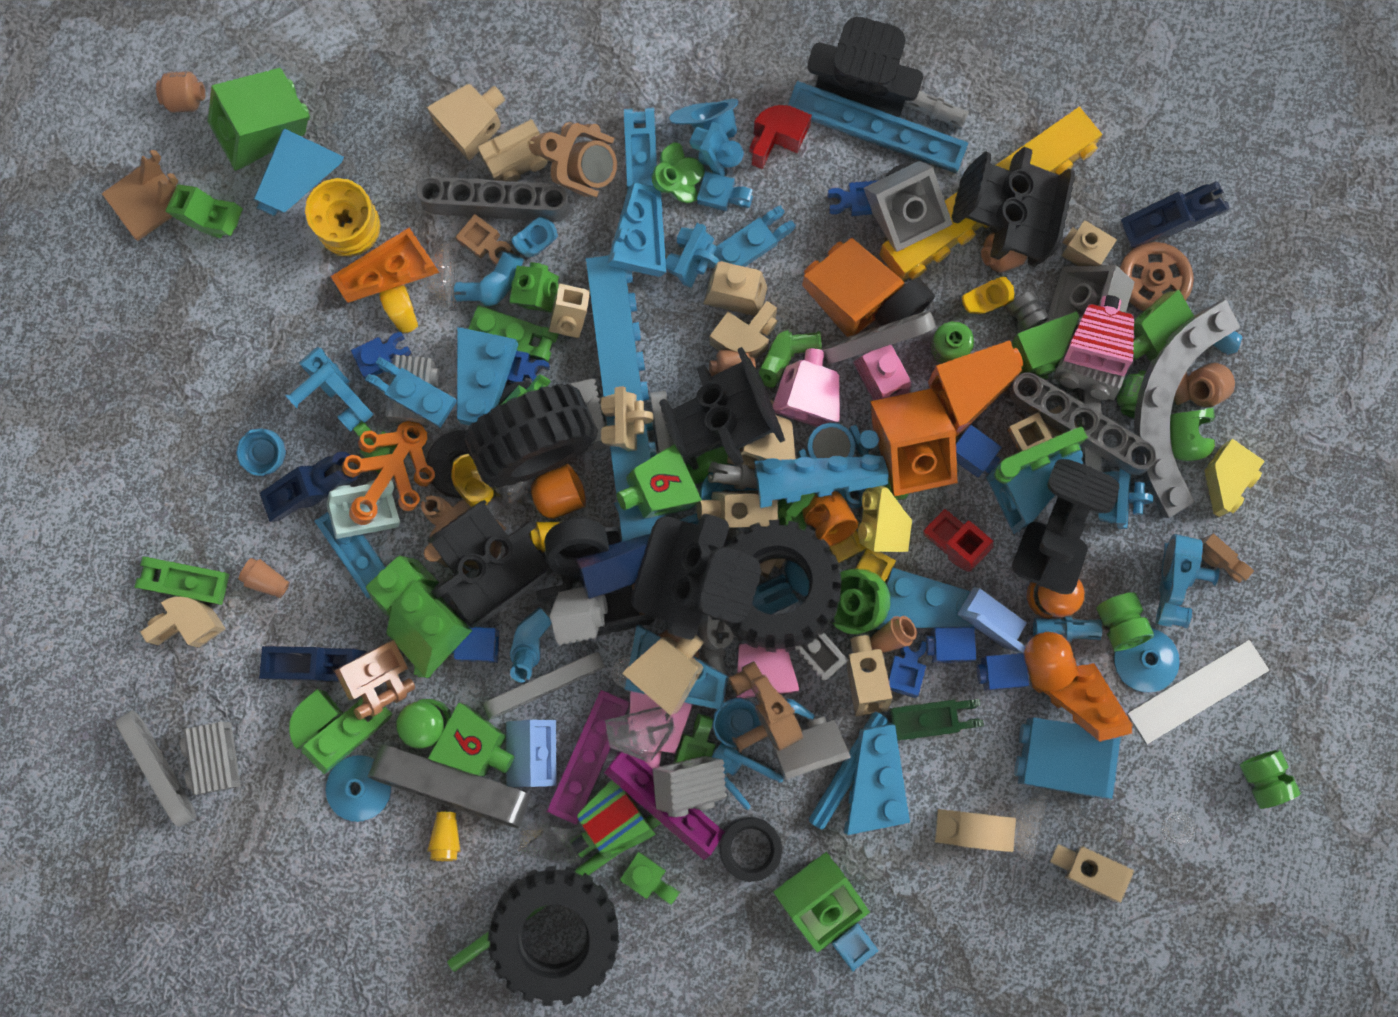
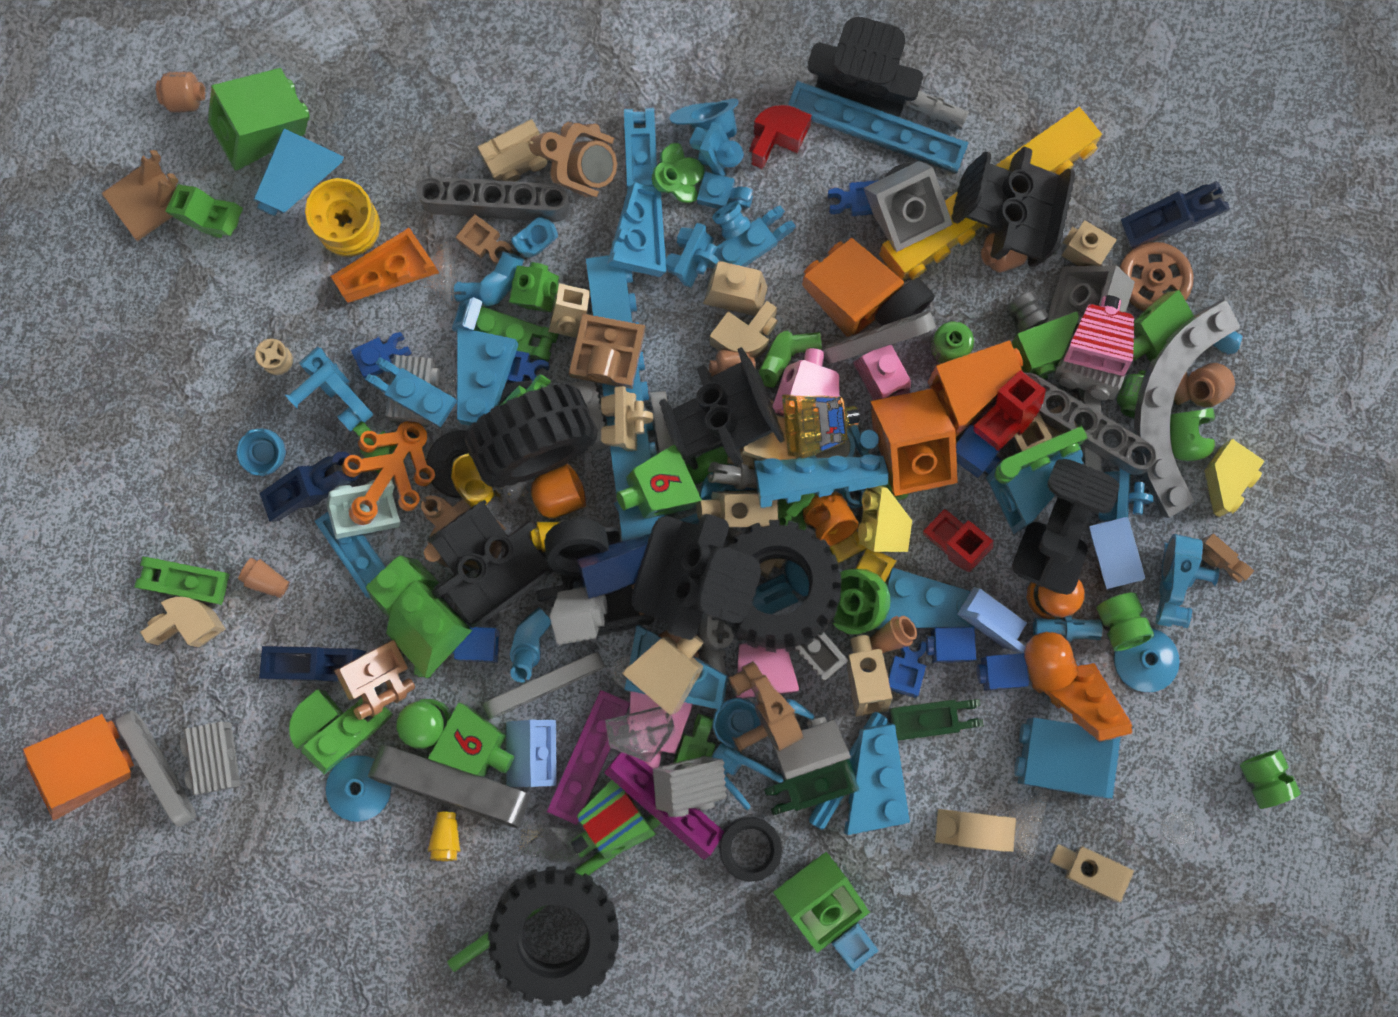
(77, 765): none -> orange slope
(268, 351): none -> tan wheel
(399, 308): yellow hair -> none
(467, 314): none -> tile
(468, 117): tan torso -> none
(607, 351): none -> medium nougat plate
(645, 877): bright green plate -> none
(731, 220): none -> dark azure wheel
(815, 787): none -> dark green hinge
(816, 423): none -> clear yellow torso
(989, 296): yellow hair -> none
(1014, 411): none -> red brick
(1117, 553): none -> light blue panel
(1198, 691): white sticker -> none

